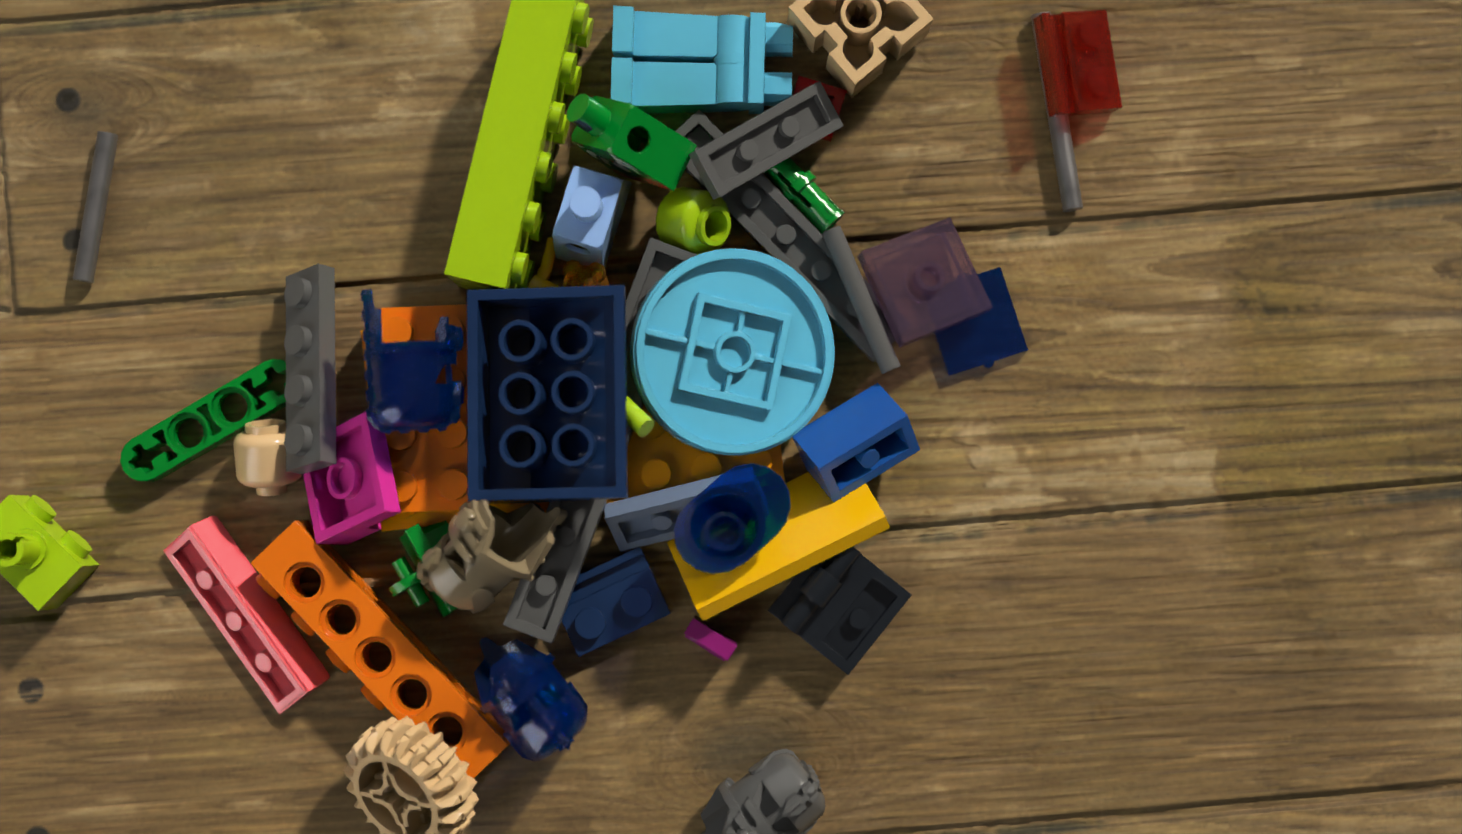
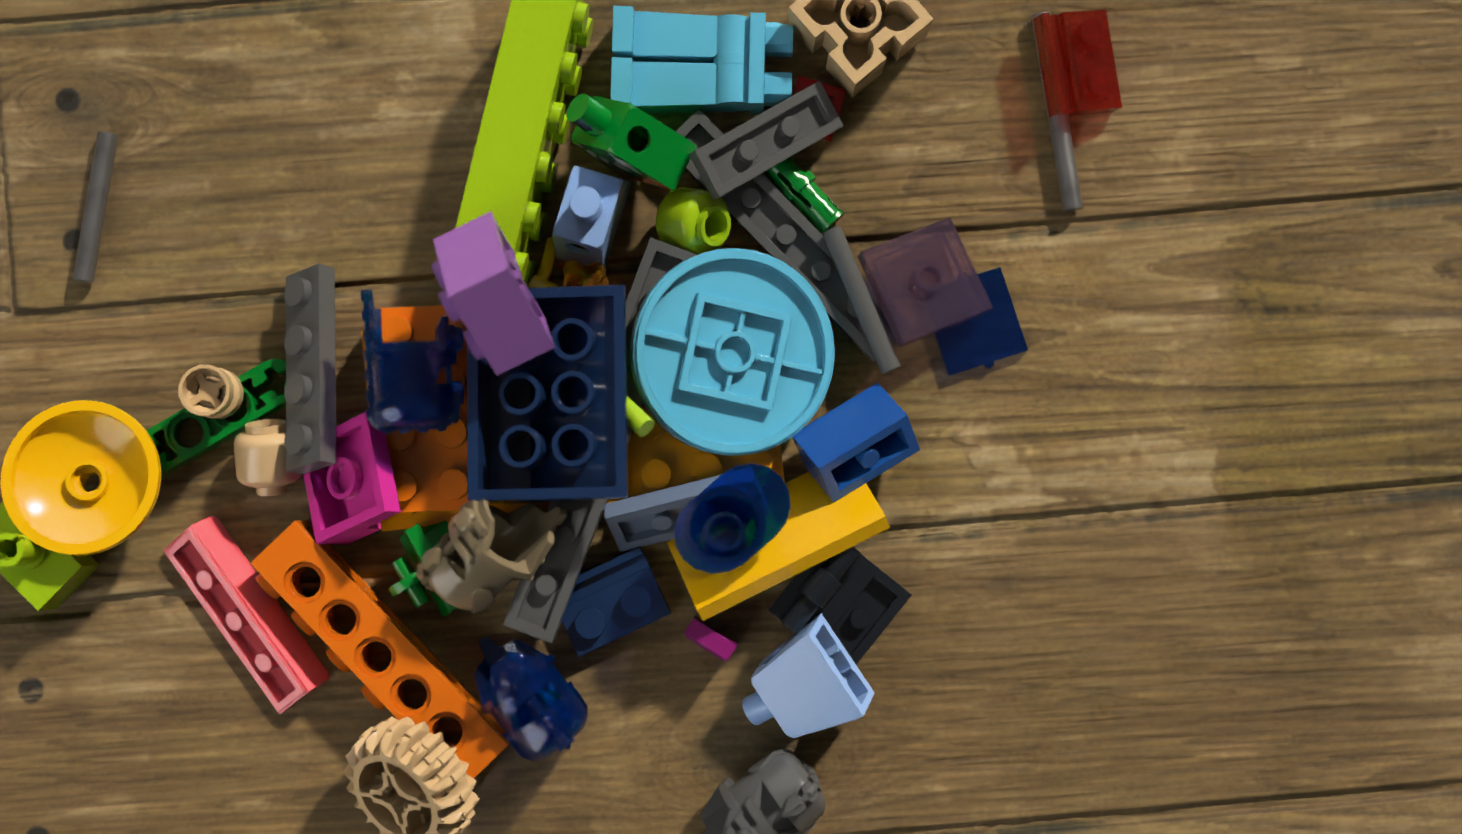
(49, 469): none -> yellow dish
(201, 389): none -> tan wheel
(489, 295): none -> medium lavender brick
(808, 683): none -> light blue torso

